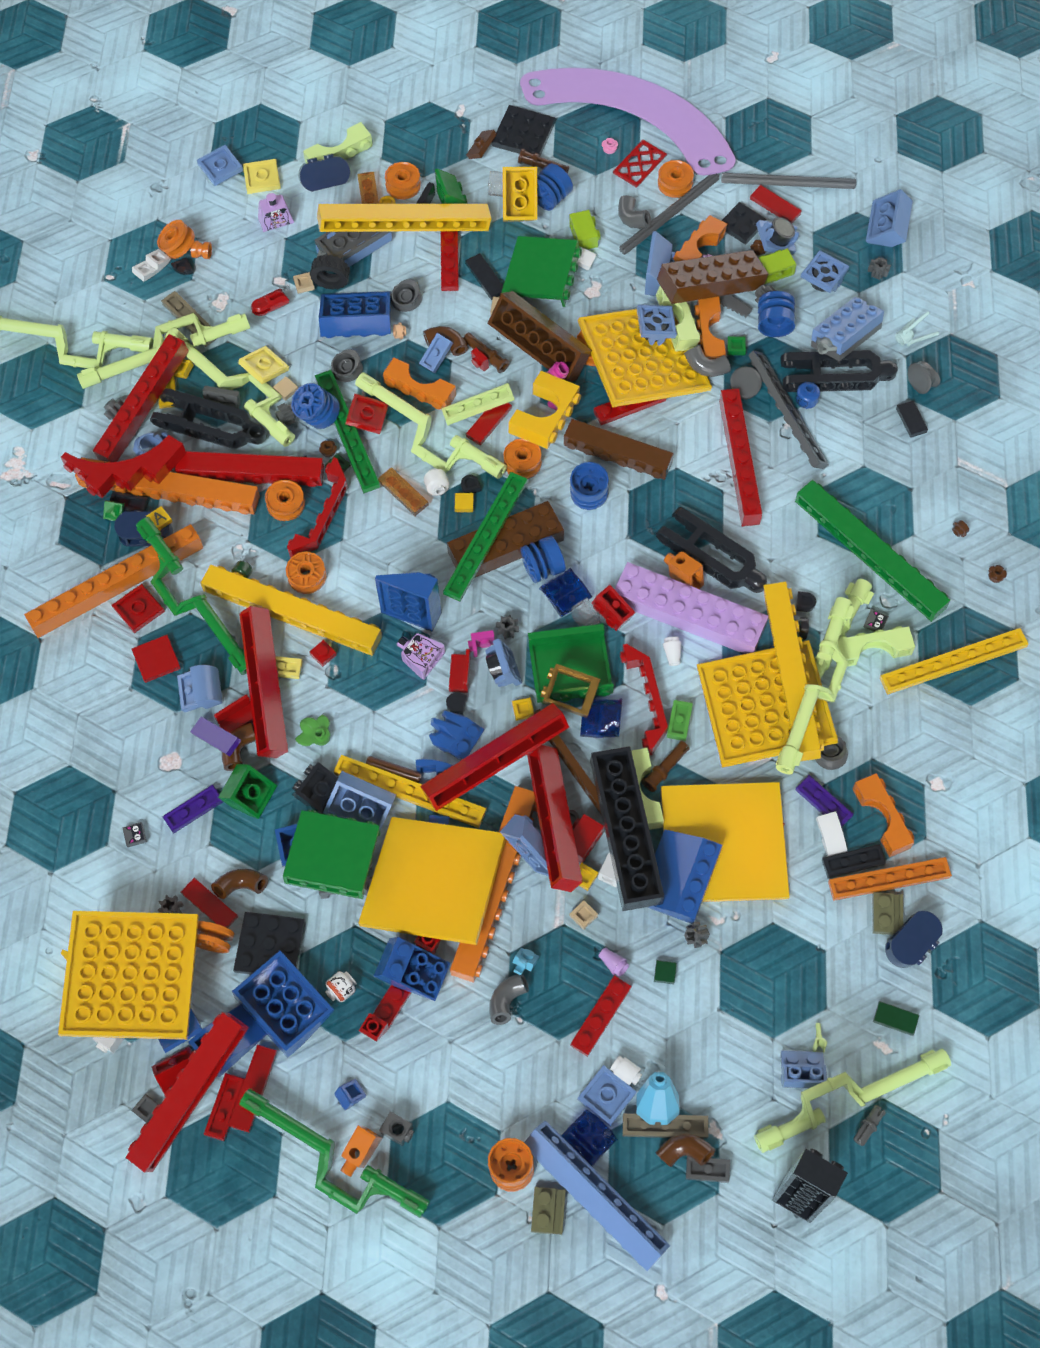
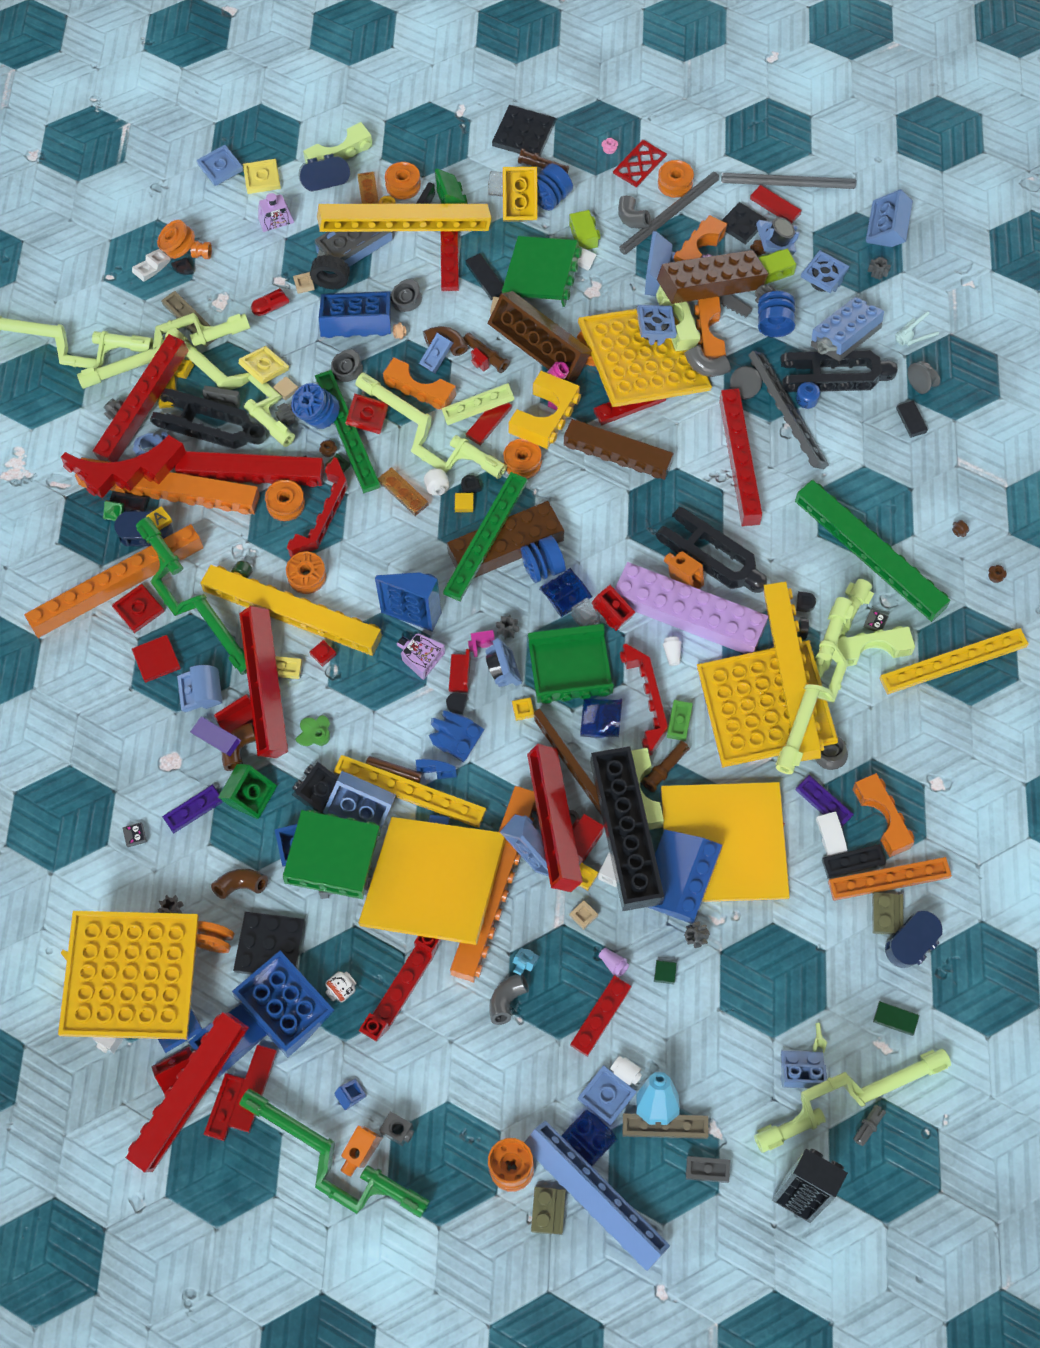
(145, 1108): dark grey tile -> none
(209, 903): red tile -> none
(412, 968): blue slope -> none
(481, 144): reddish brown plate -> none
(494, 756): red brick -> none
(586, 477): blue wheel -> none
(594, 682): pearl gold window -> none
(662, 108): lavender piece -> none
(685, 1145): reddish brown cylinder -> none
(736, 345): green plate -> none

